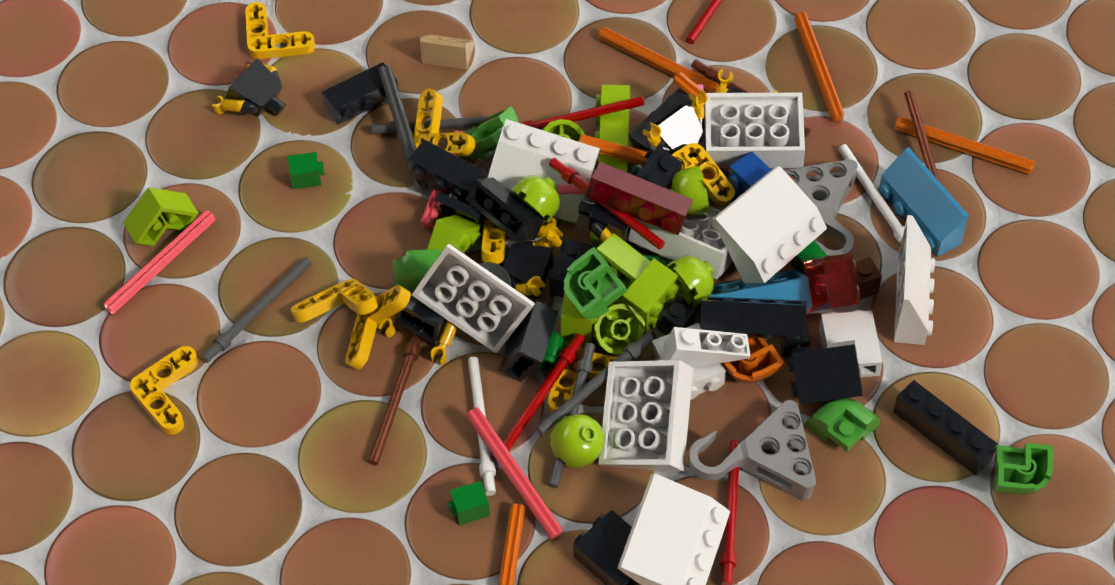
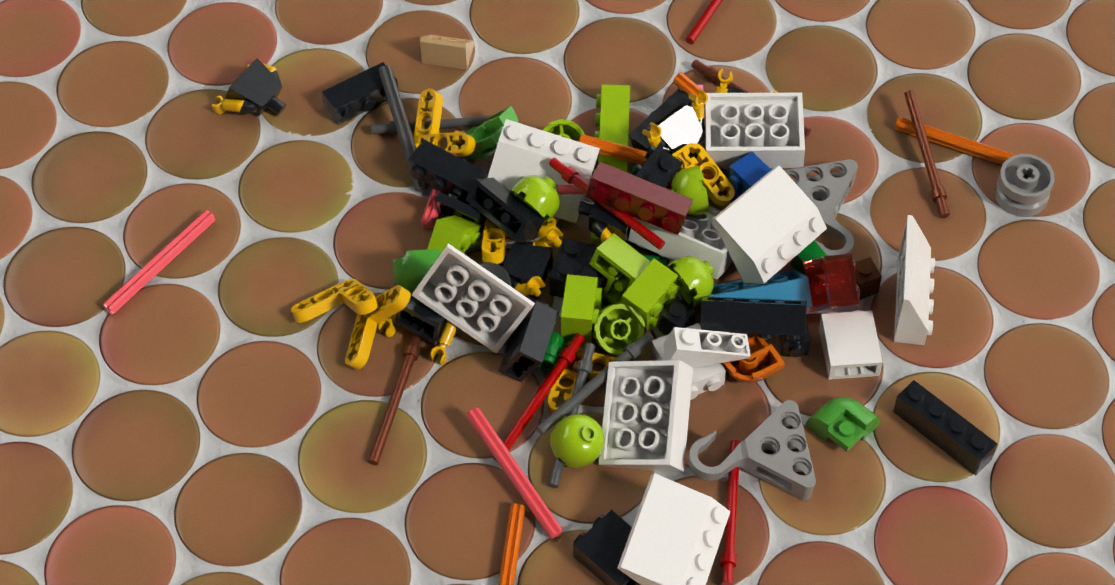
(157, 212): lime brick -> none
(157, 384): yellow beam -> none
(224, 340): dark grey bar -> none
(263, 39): yellow beam -> none
(305, 170): green brick -> none
(468, 503): green brick -> none
(487, 467): white bar -> none
(590, 113): red bar -> none
(592, 285): bright green brick -> none
(654, 59): orange axle -> none
(819, 67): orange axle -> none
(825, 372): black brick -> none
(875, 195): white bar -> none
(918, 193): dark azure slope -> none
(1022, 469): bright green brick -> none
(1024, 185): none -> light grey wheel

